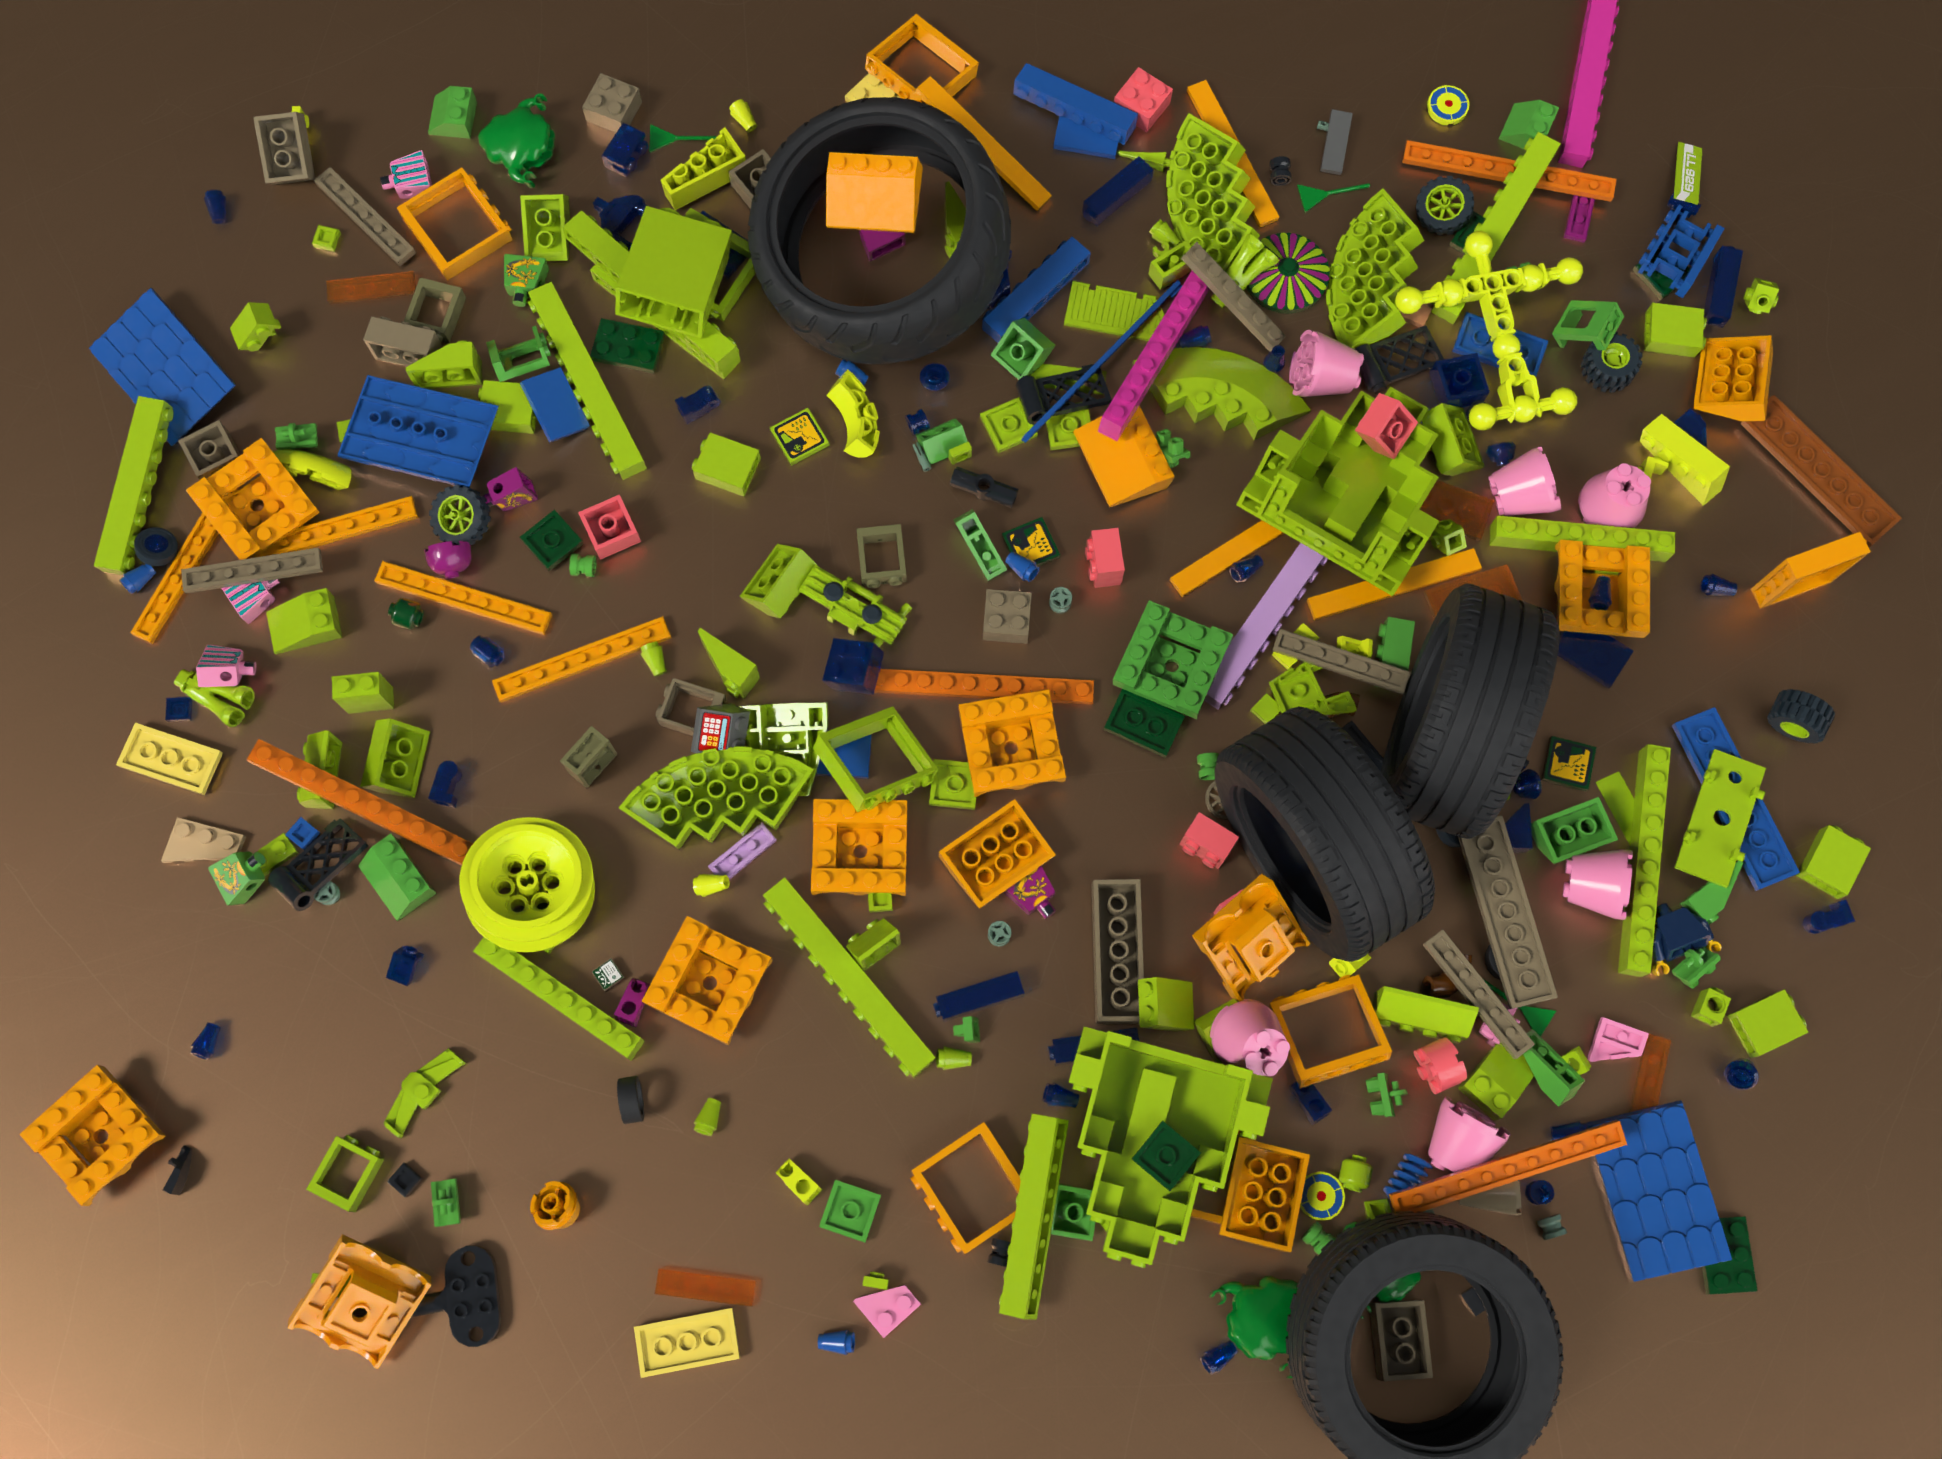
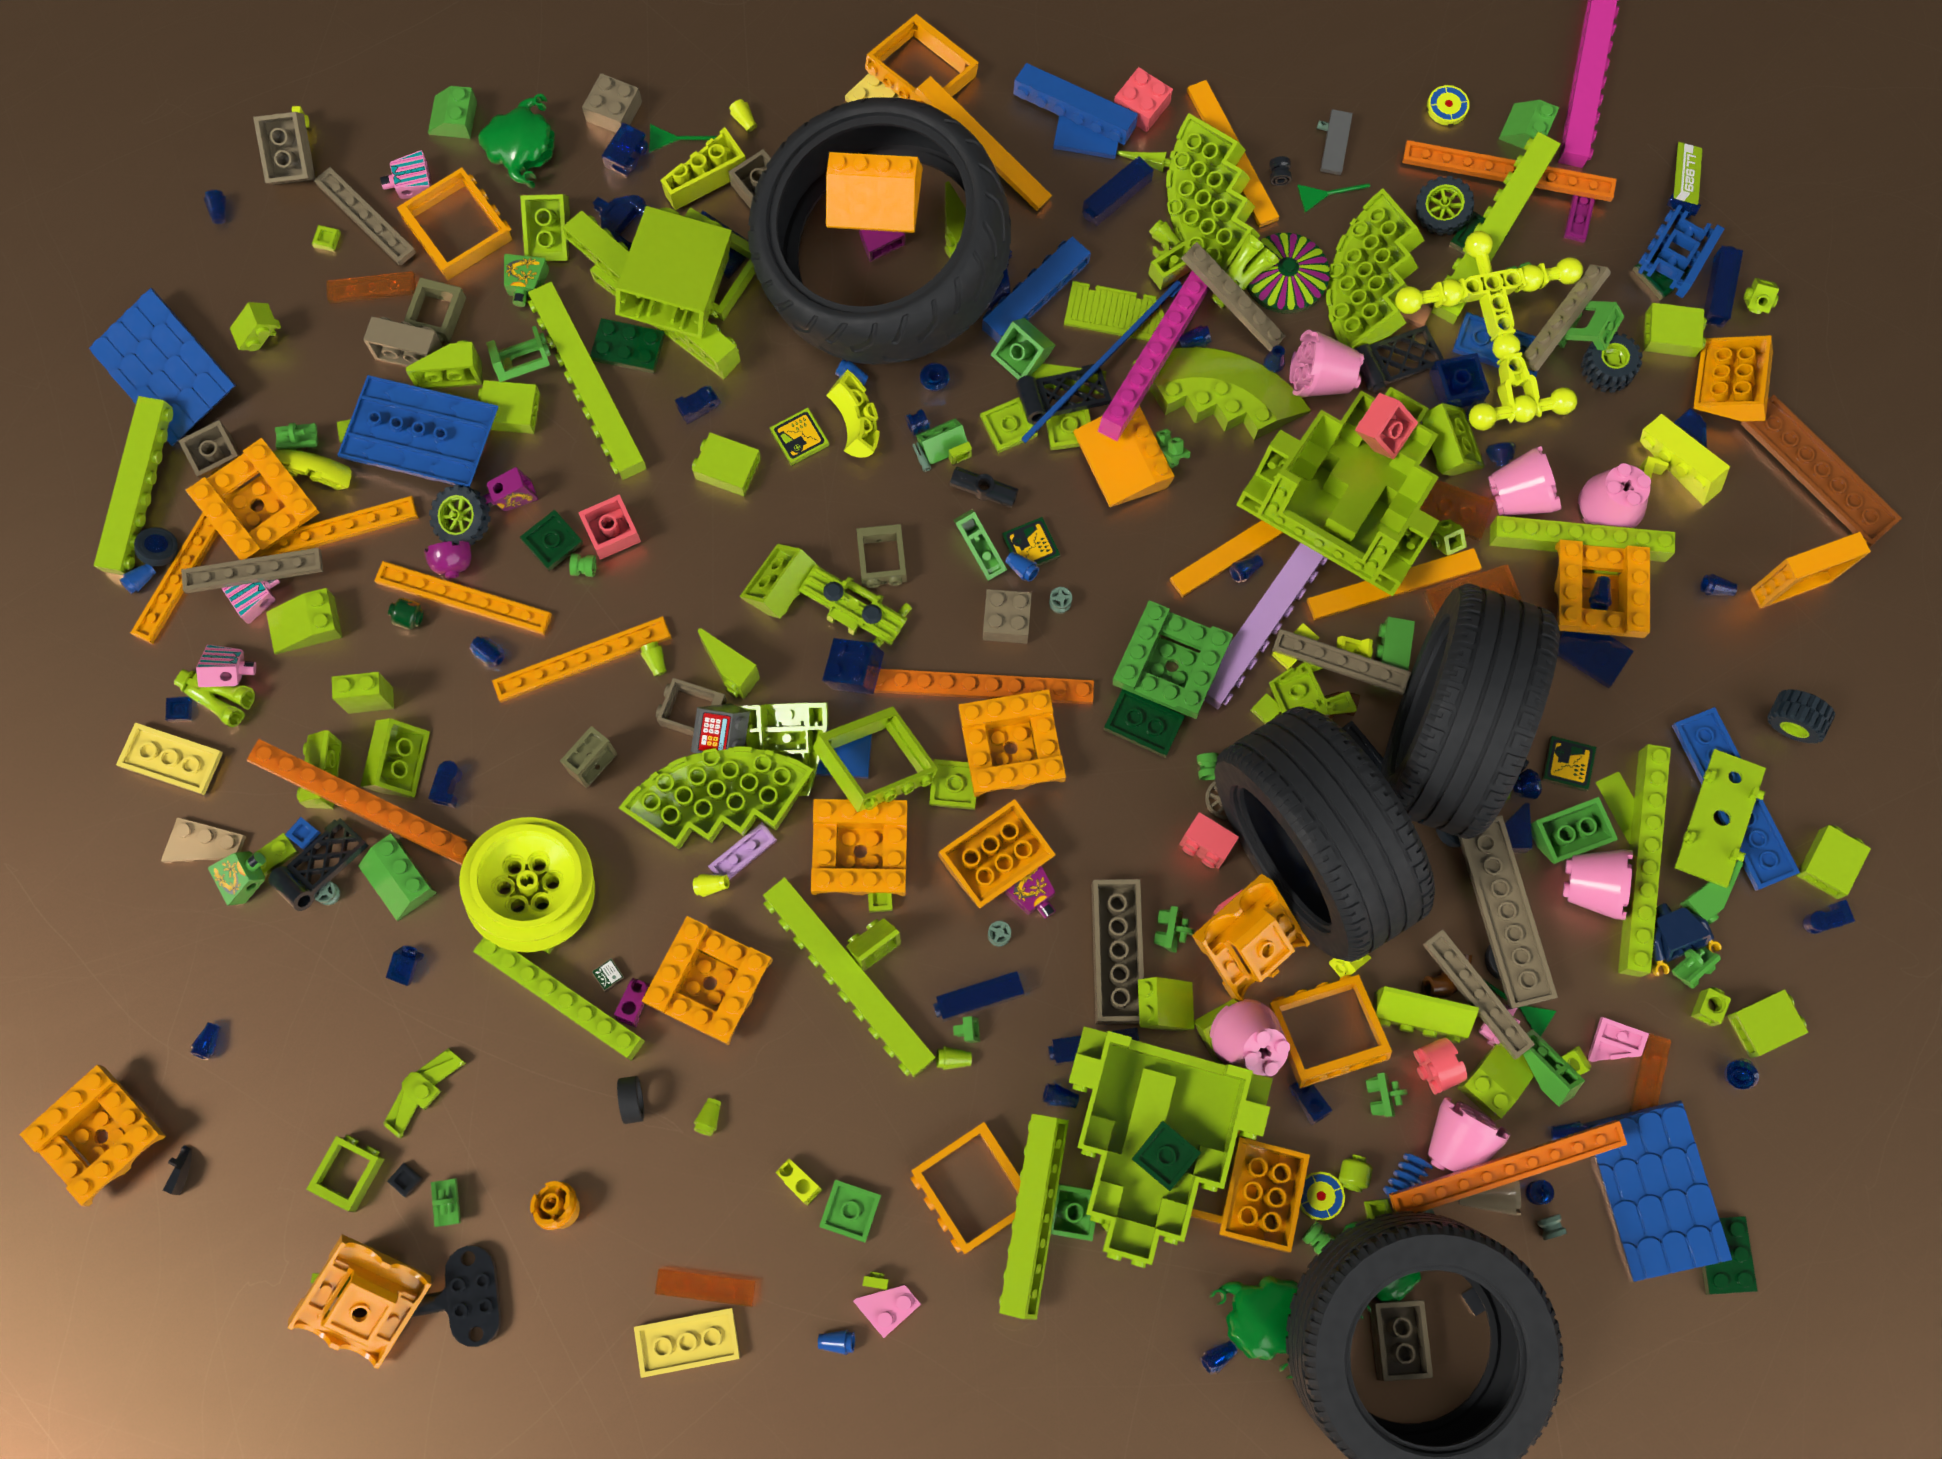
(554, 404): blue tile -> none
(999, 1252): black wheel -> none
(1105, 558): coral brick -> none
(1173, 919): none -> bright green hips
(1565, 316): none -> dark tan plate

